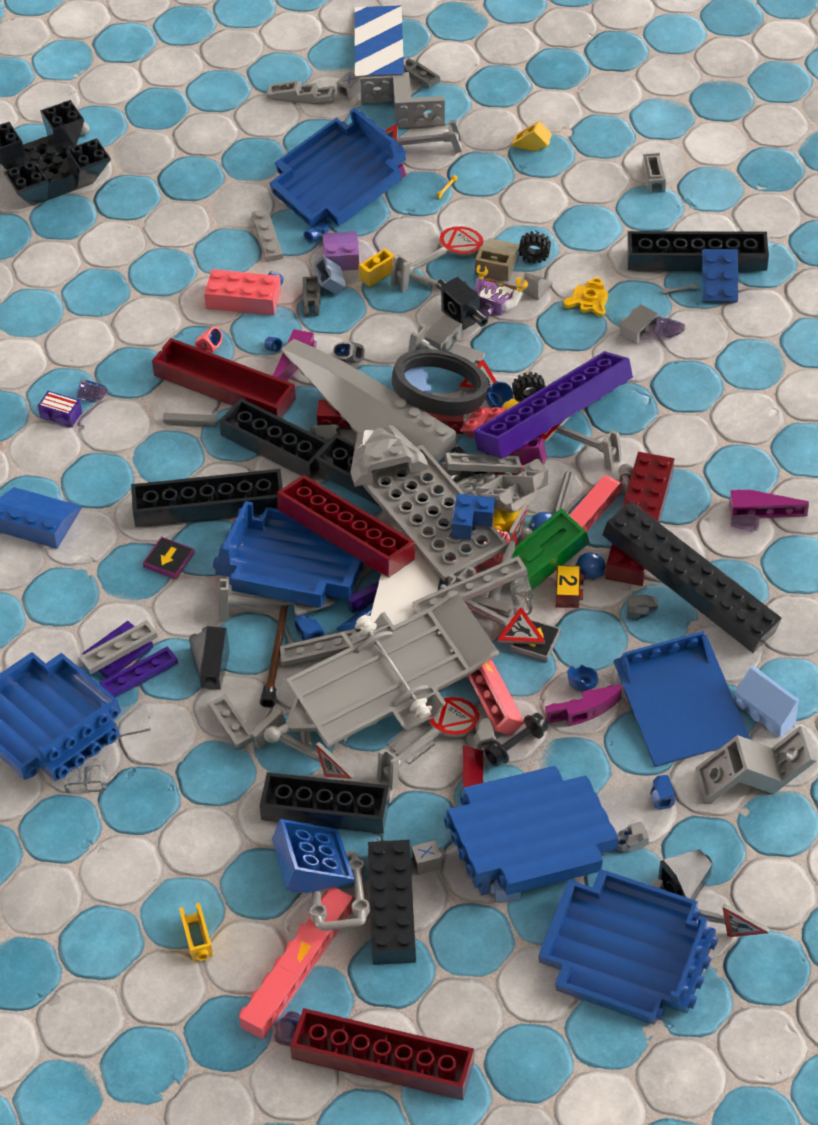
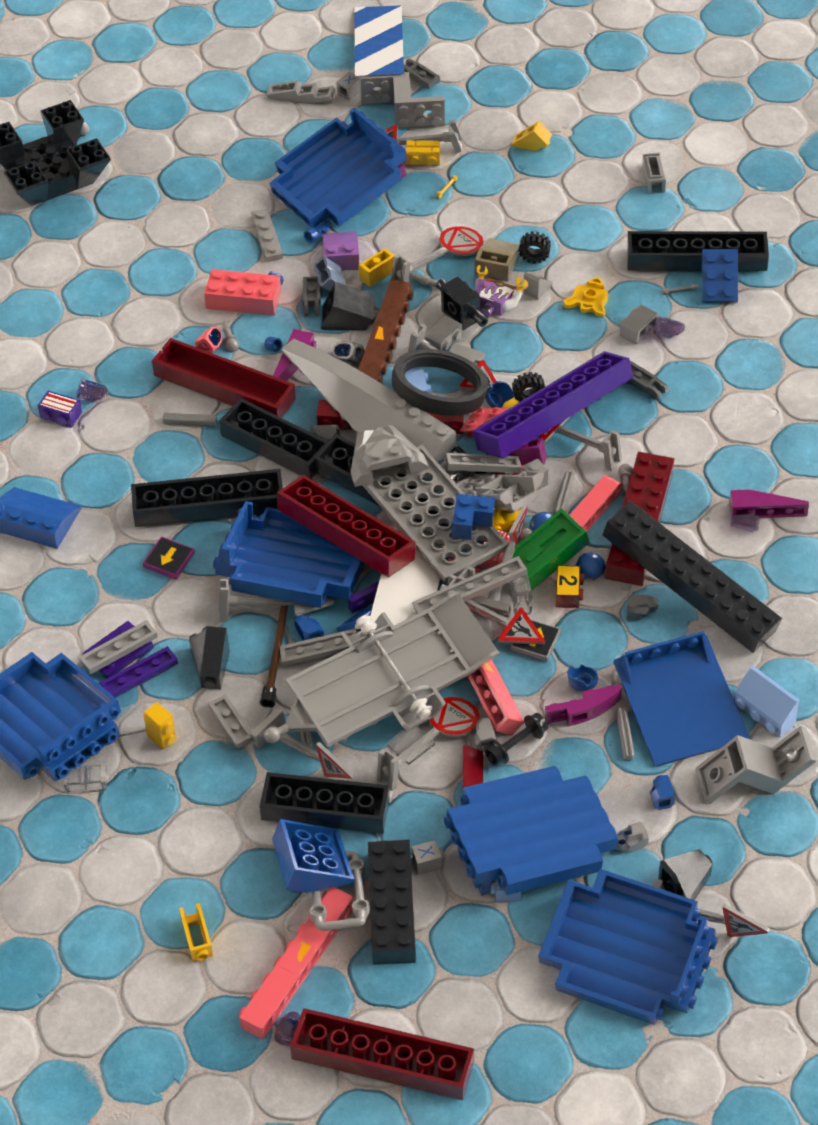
(160, 725): none -> yellow brick
(231, 343): none -> light grey bar
(347, 309): none -> black slope
(386, 330): none -> copper brick
(422, 152): none -> yellow brick
(625, 734): none -> light grey axle
(647, 381): none -> dark grey hinge

